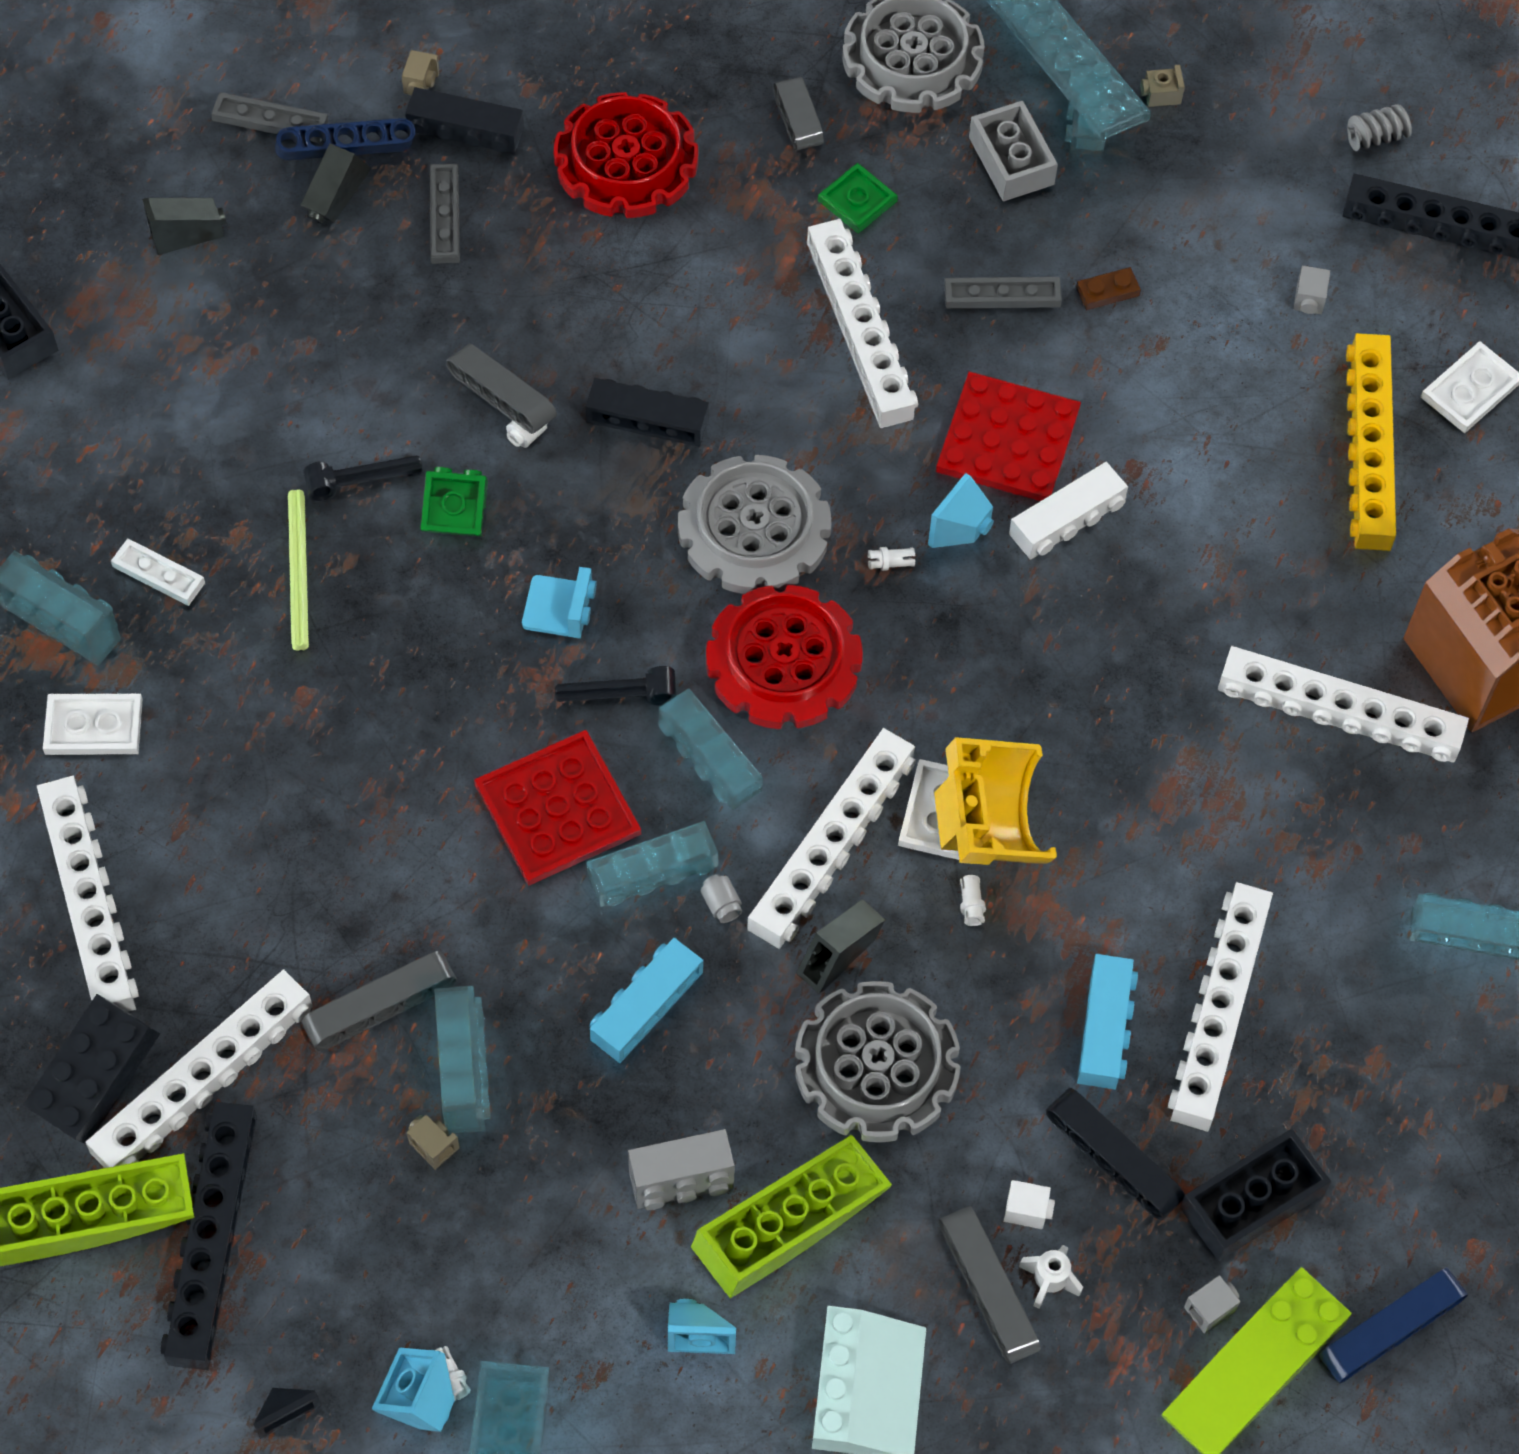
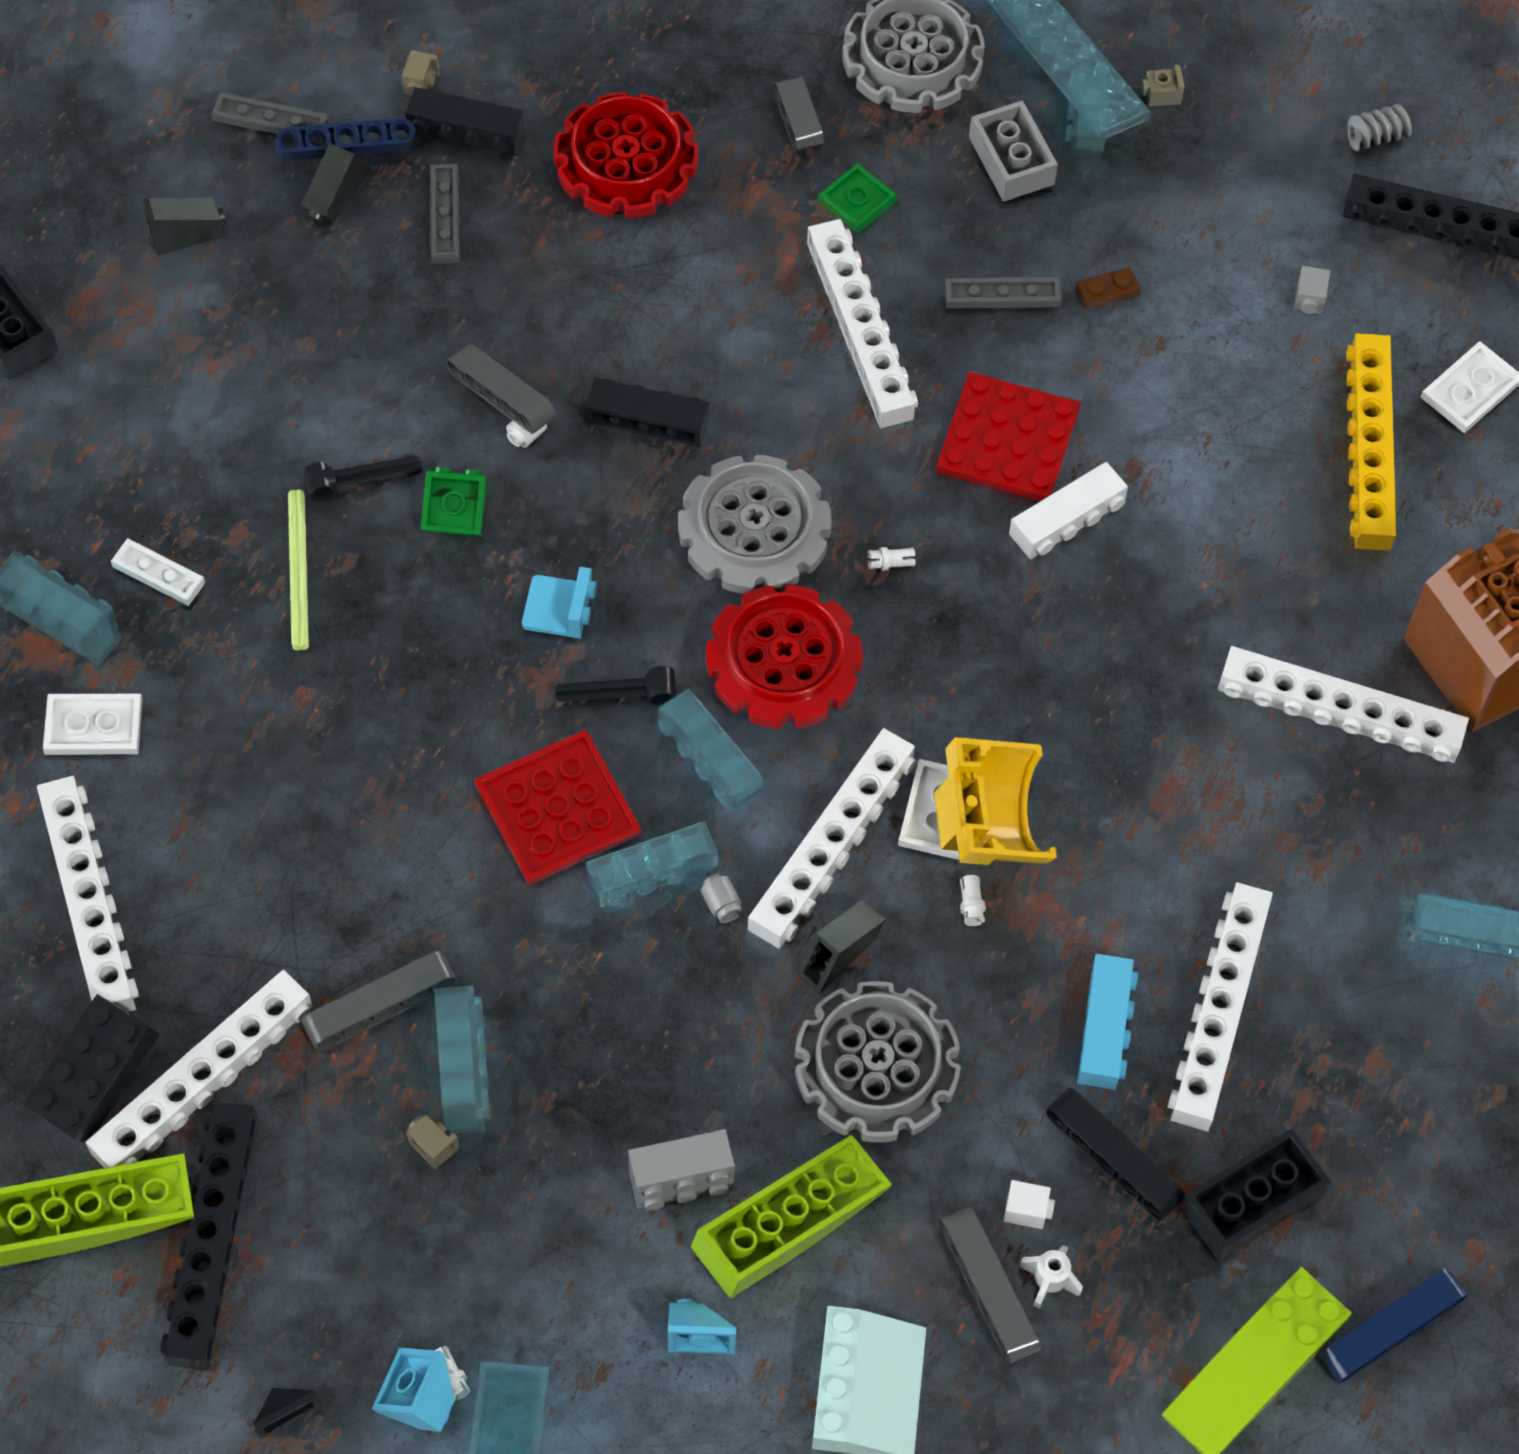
(645, 999): medium azure brick -> none
(961, 516): medium azure slope -> none
(1212, 1303): light grey brick -> none

